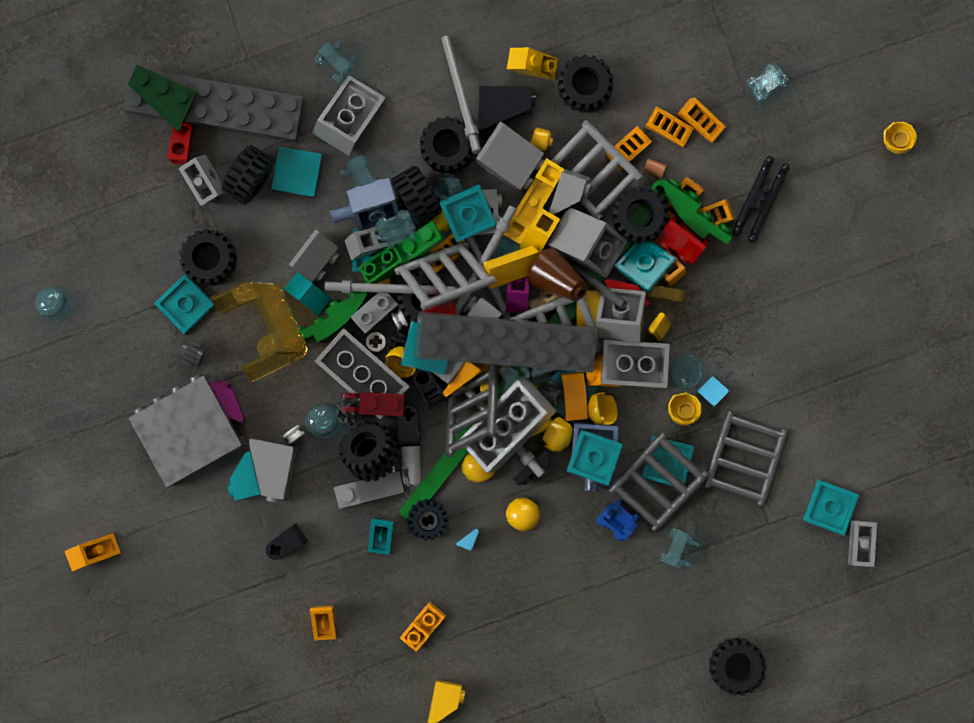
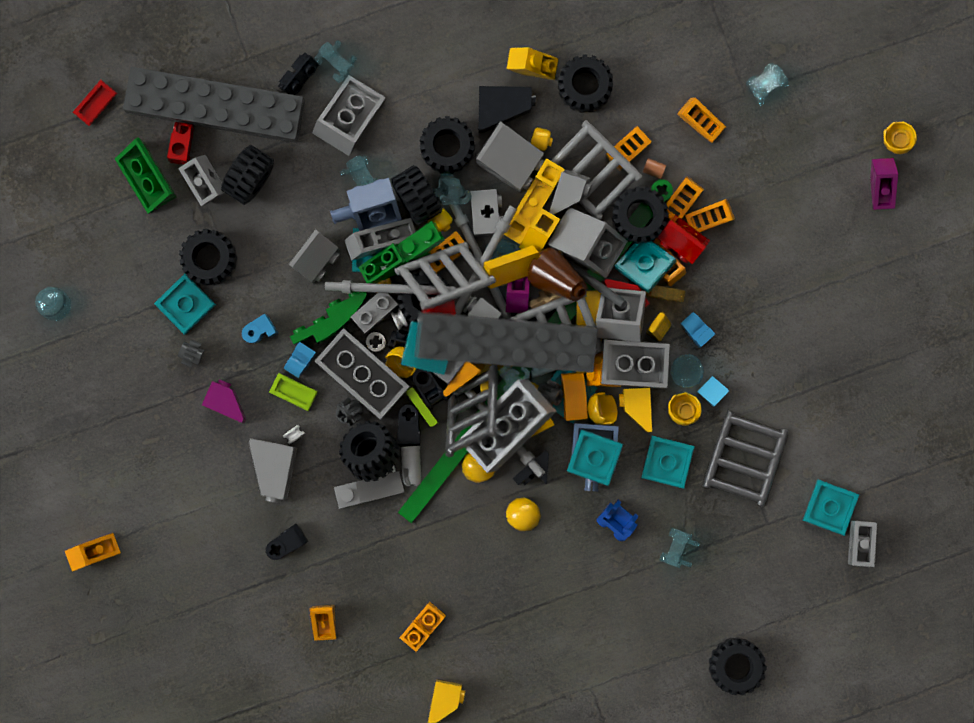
(95, 102): none -> red tile
(145, 176): none -> green slope
(163, 95): dark green wing -> none
(185, 430): flat silver panel -> none
(244, 479): teal slope -> none
(256, 329): none -> dark azure leg
(285, 341): clear yellow windscreen -> none
(293, 392): none -> lime tile
(296, 172): teal tile -> none
(300, 360): none -> dark azure leg
(305, 67): none -> black hinge
(307, 293): teal slope -> none
(321, 421): clear light blue hair -> none
(376, 403): dark red hinge -> none
(380, 536): teal slope -> none
(396, 227): clear light blue piece -> none
(420, 405): none -> lime tile
(423, 509): black bush -> none
(468, 213): teal tile -> none
(469, 540): medium azure slope -> none
(471, 130): light grey bar -> none
(558, 435): yellow hair -> none
(637, 406): none -> yellow slope
(671, 507): flat silver bar -> none
(673, 120): light orange slope -> none
(687, 206): green slope -> none
(696, 329): none -> dark azure leg
(760, 199): black piece -> none
(883, 183): none -> magenta slope

